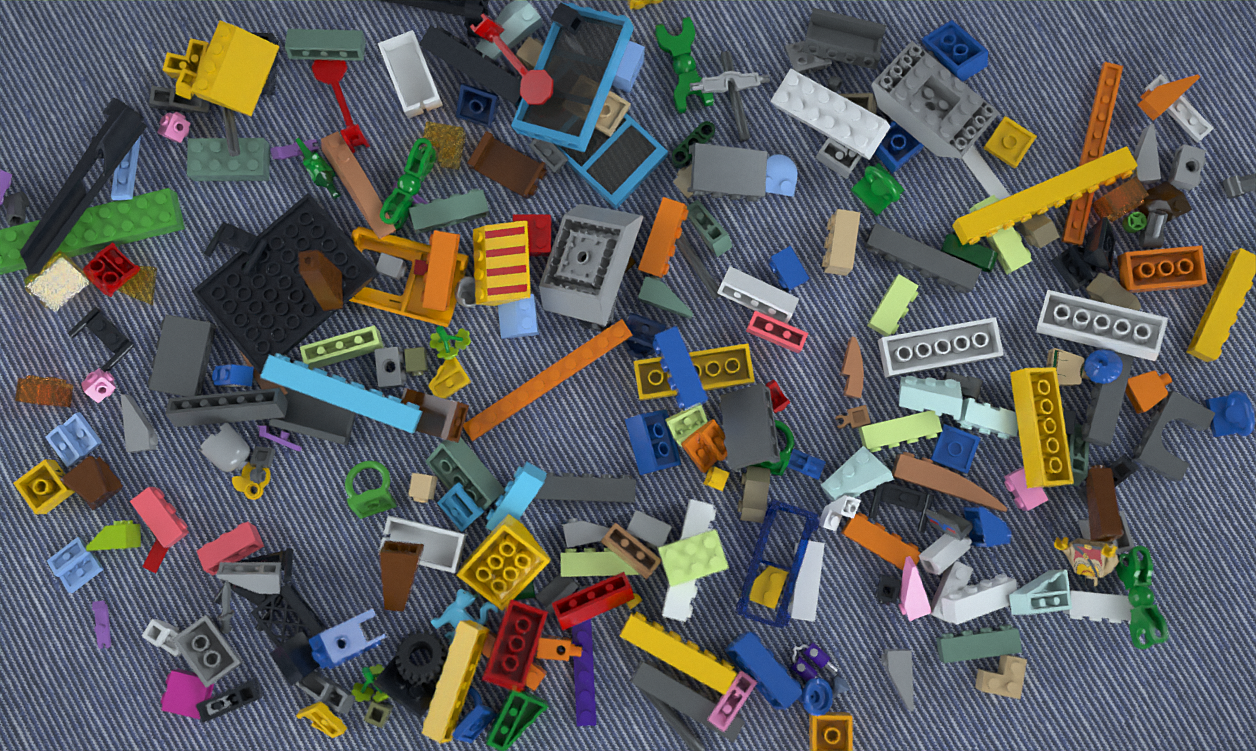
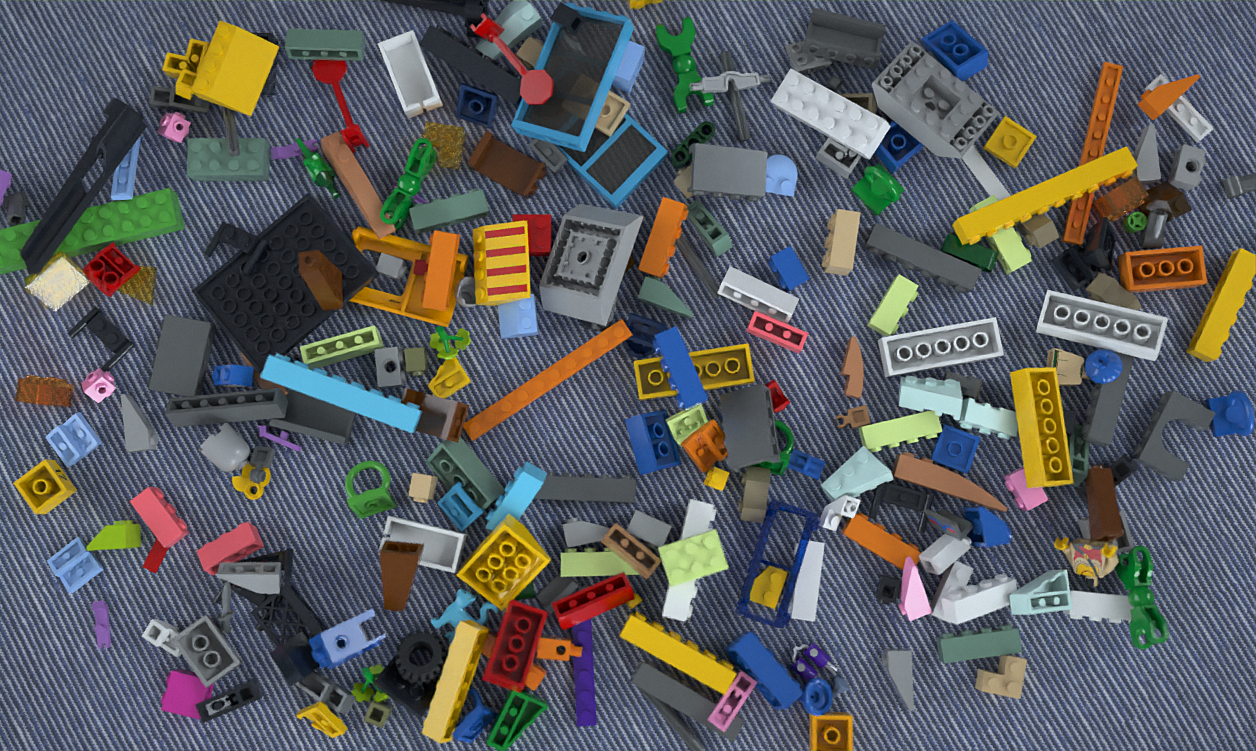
(93, 481): reddish brown piece -> none
(1147, 390): orange torso -> none

